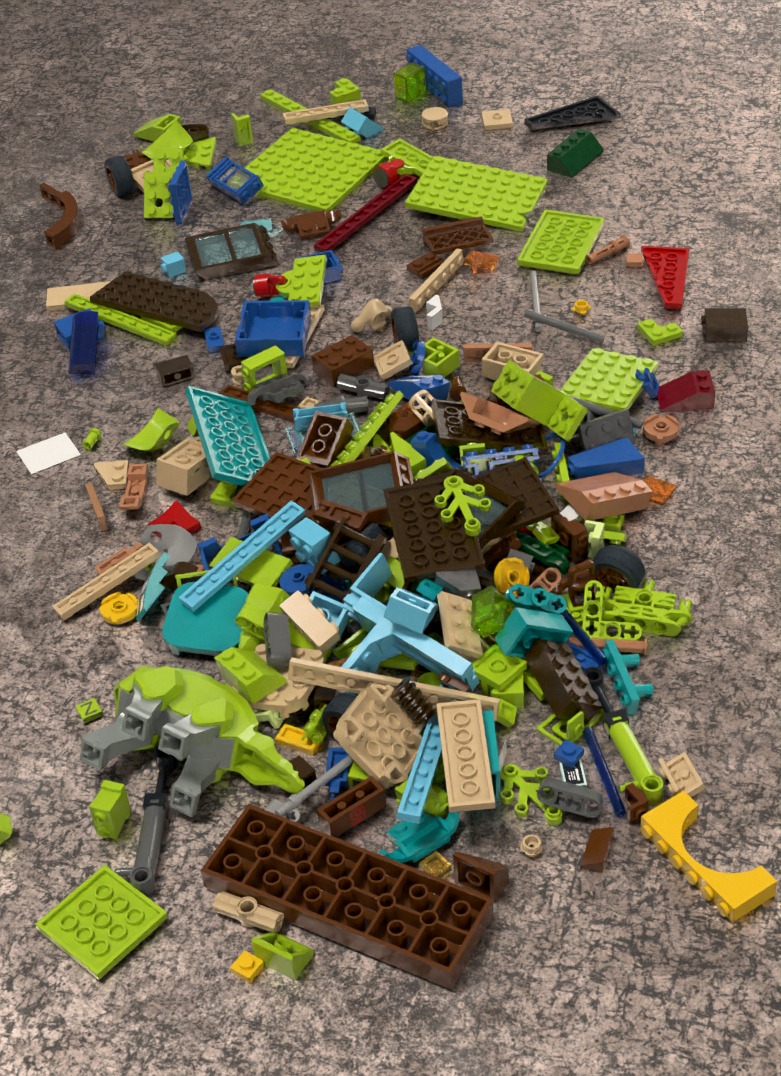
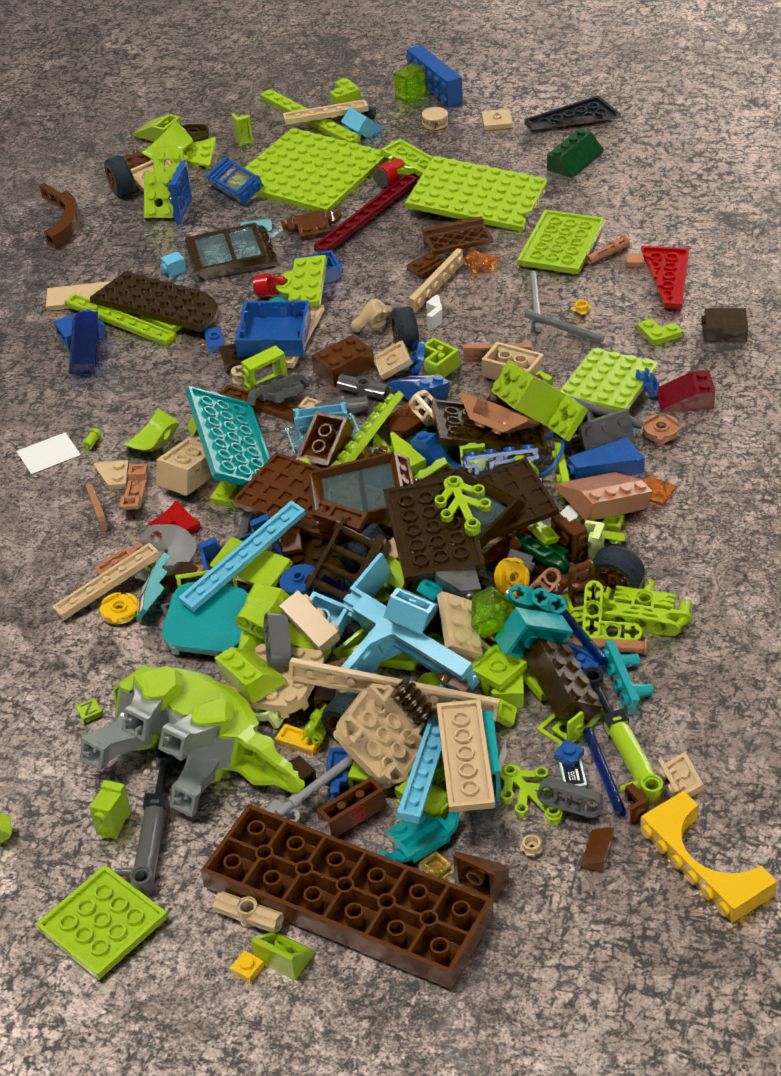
(174, 370): dark brown brick -> none
(310, 542): medium azure brick -> none
(457, 388): reddish brown pin -> none

